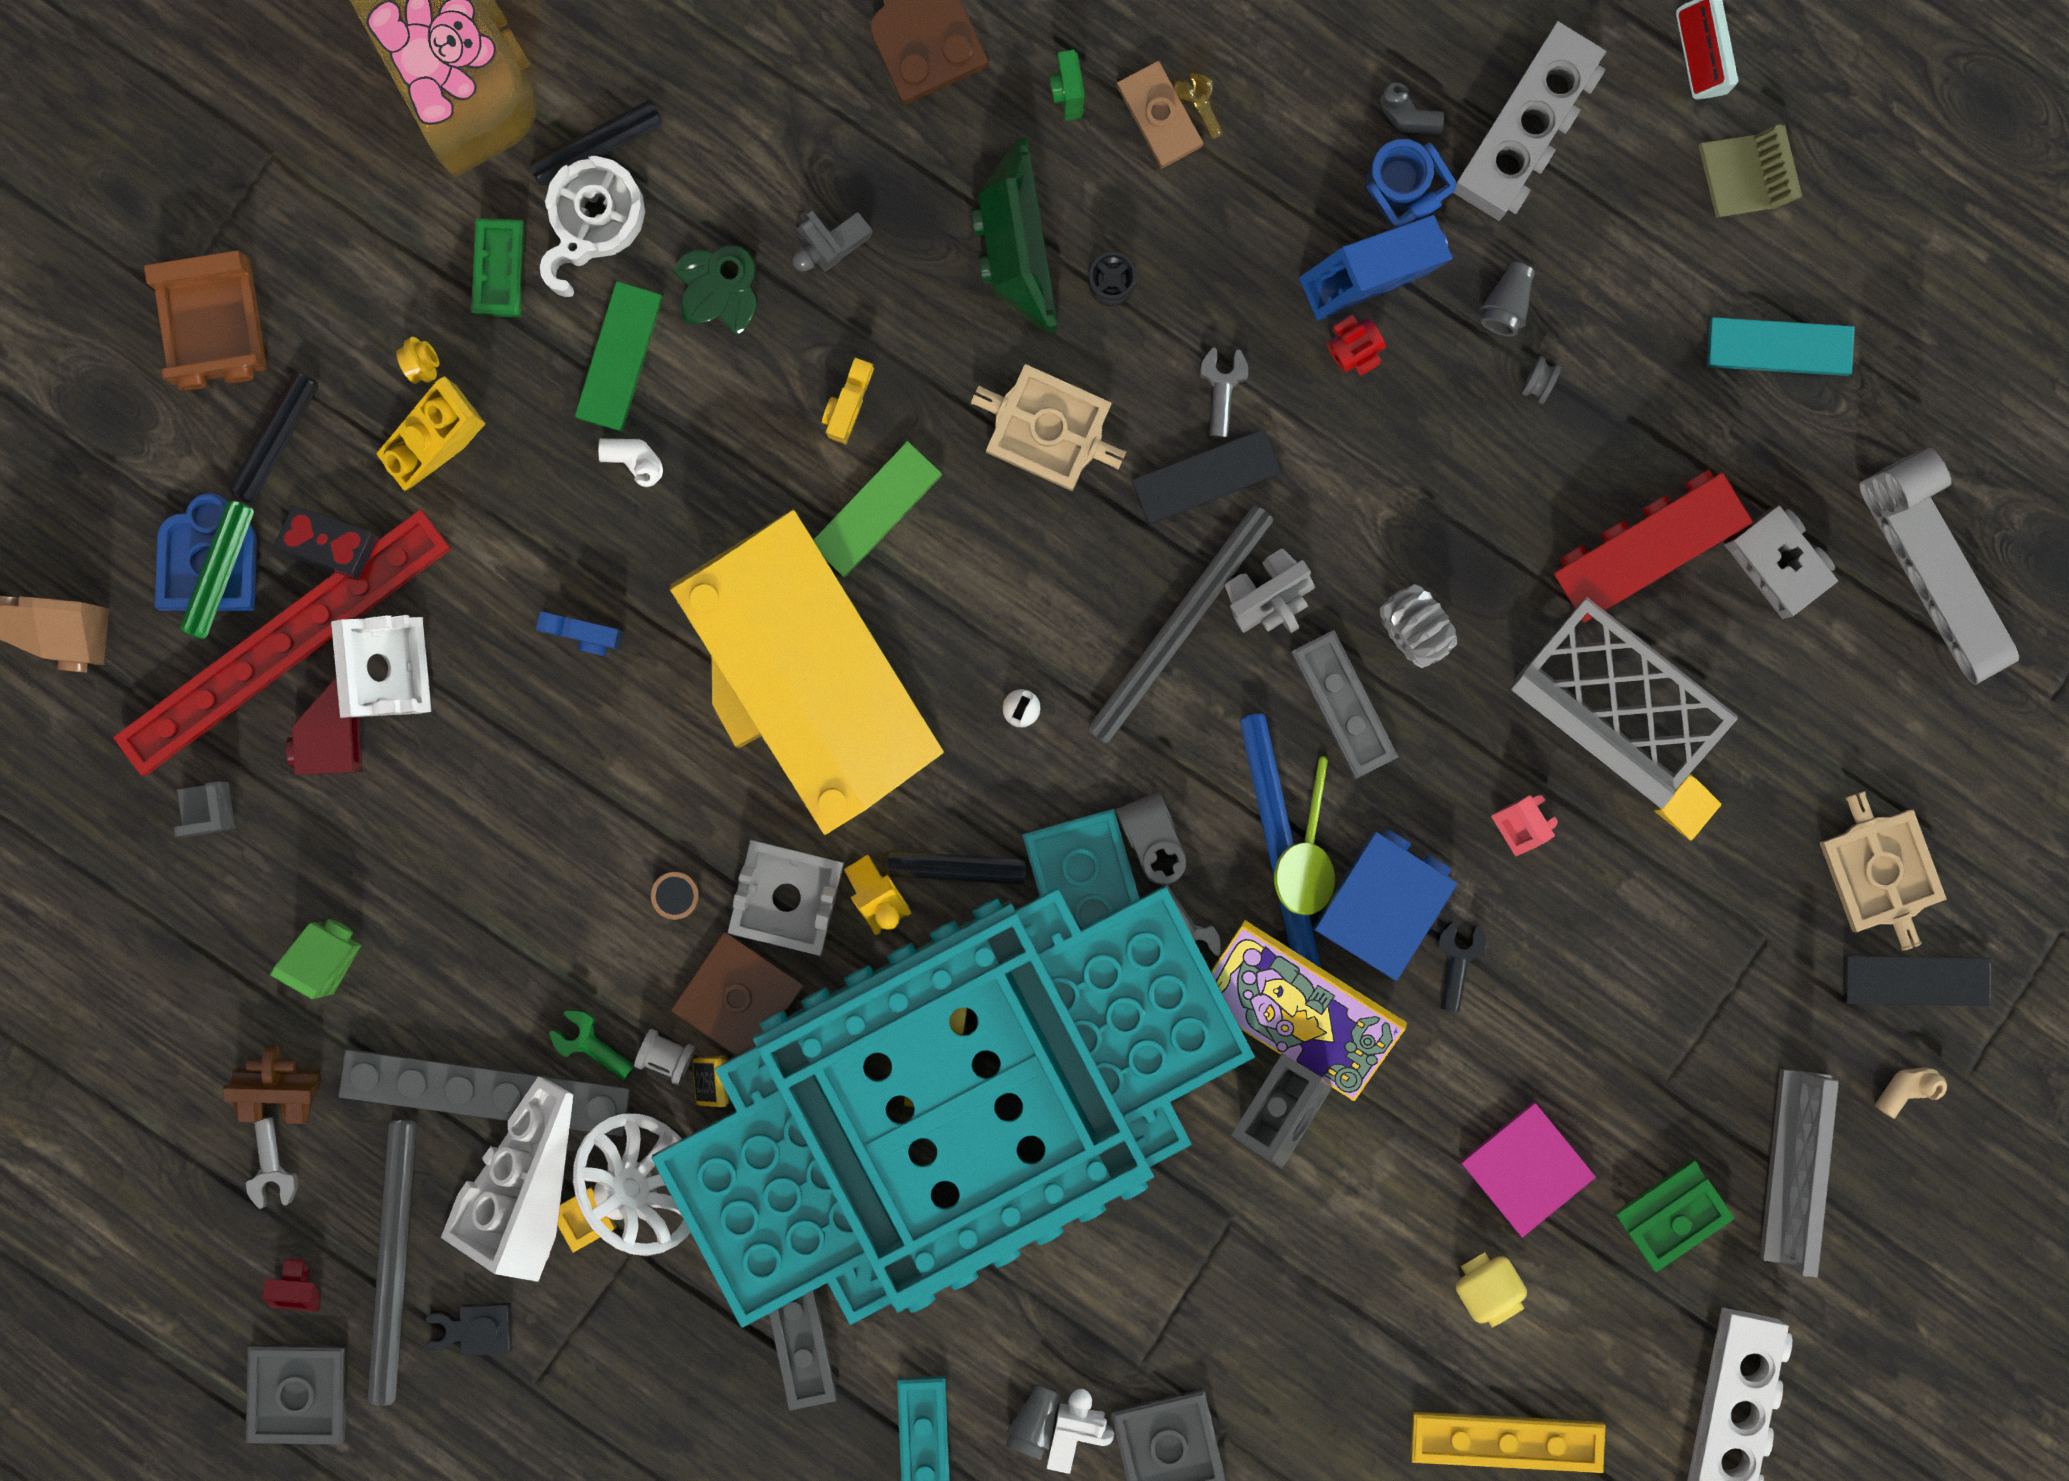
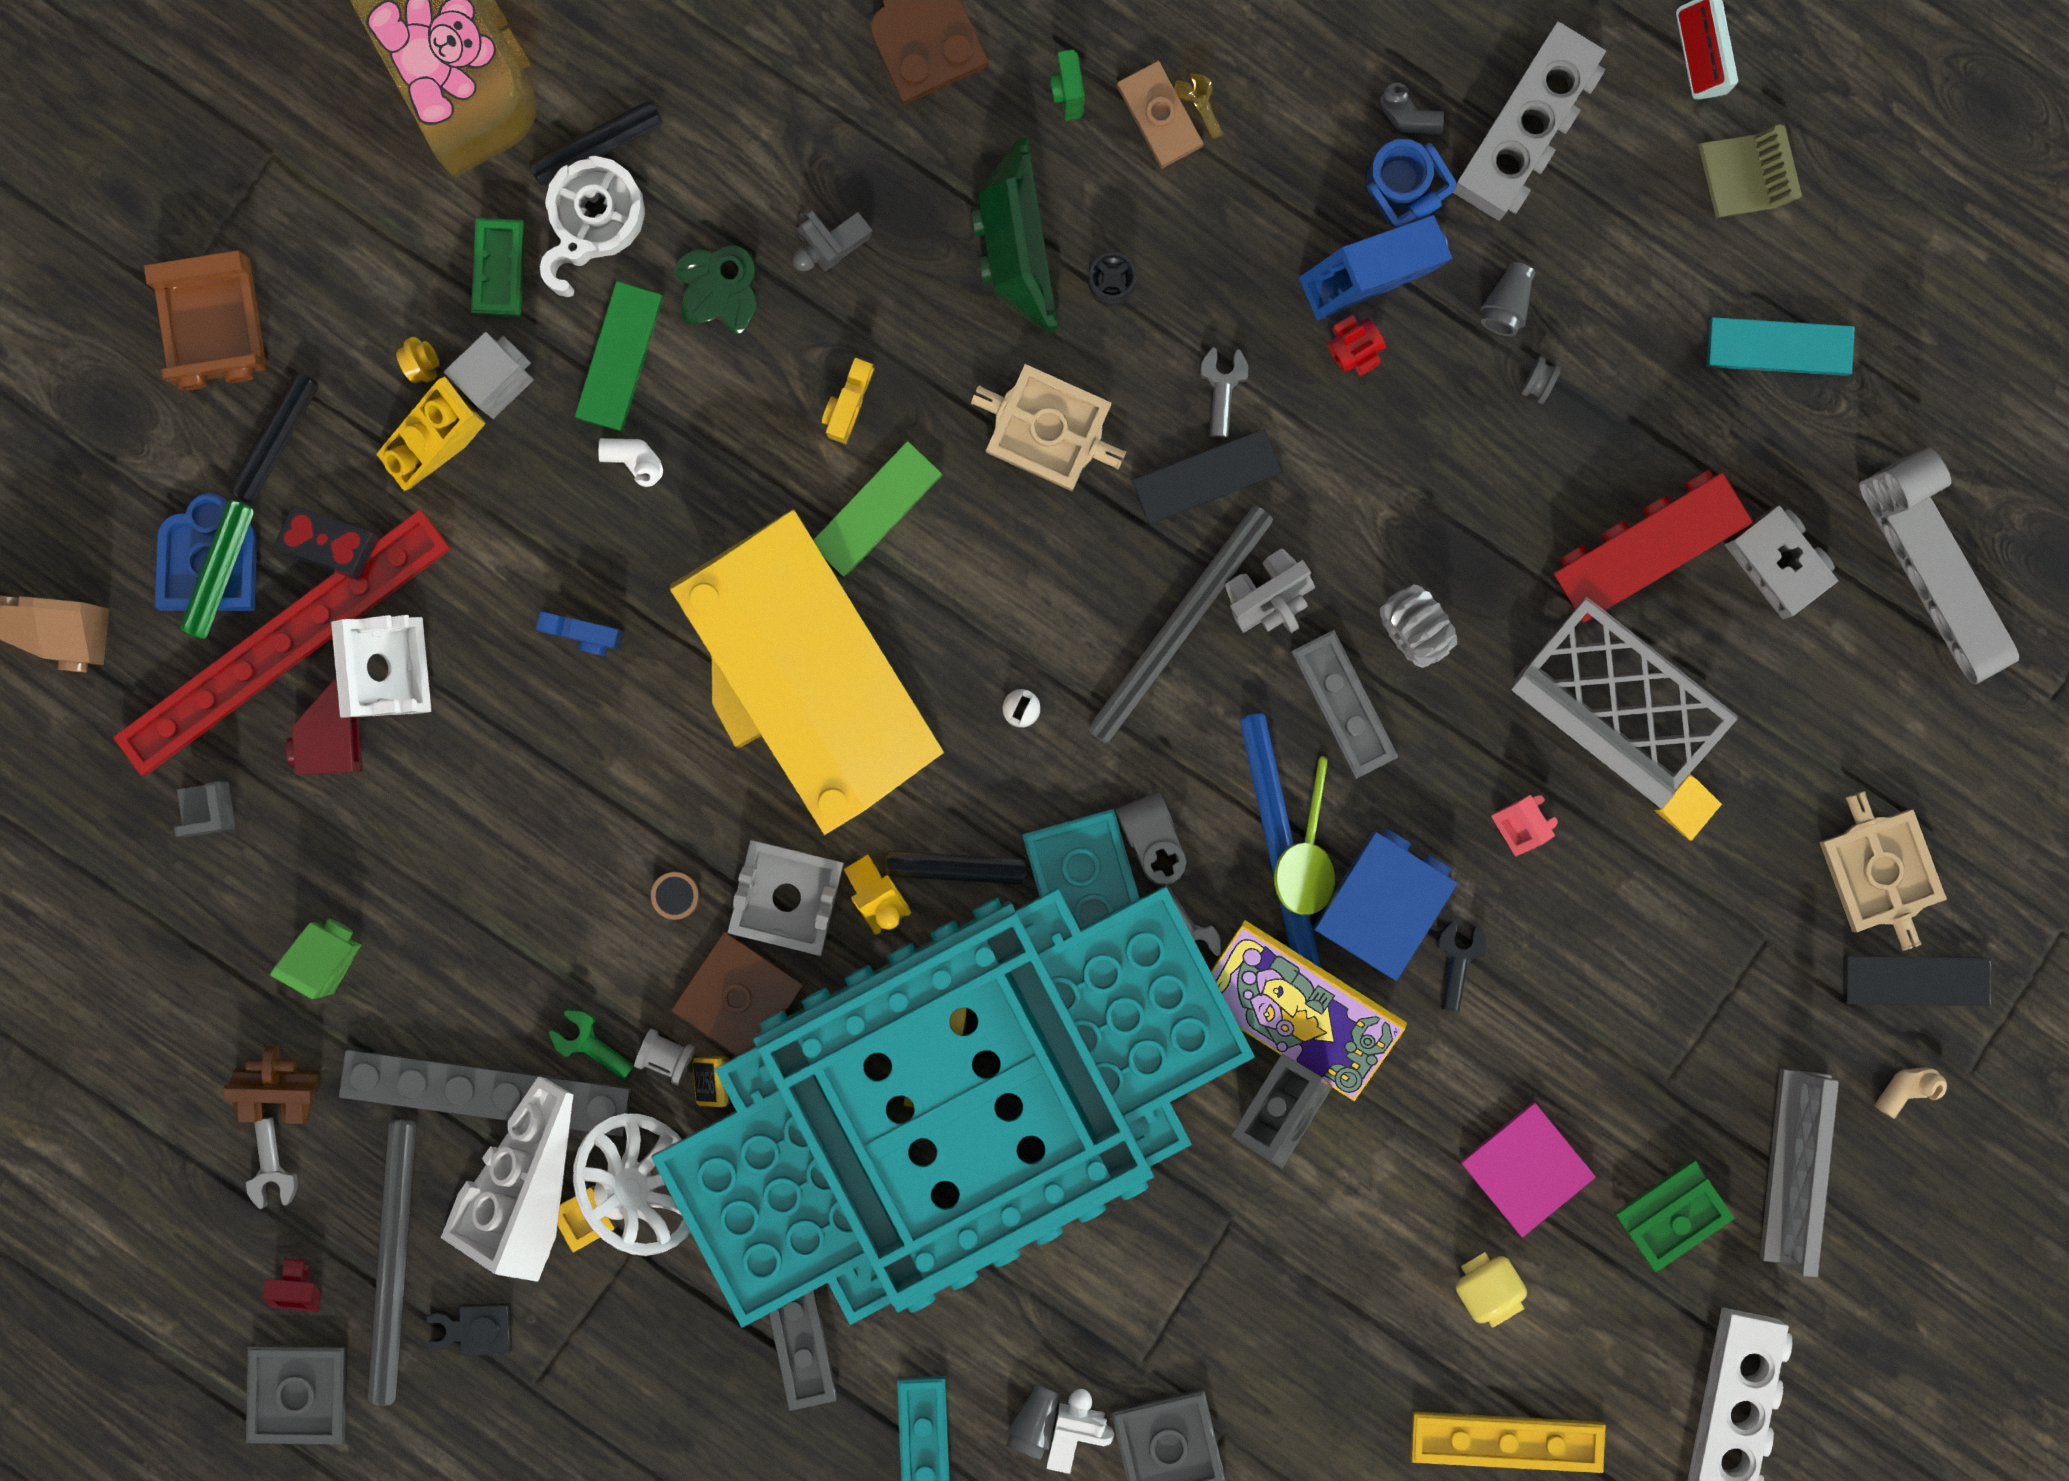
(490, 373): none -> light grey brick

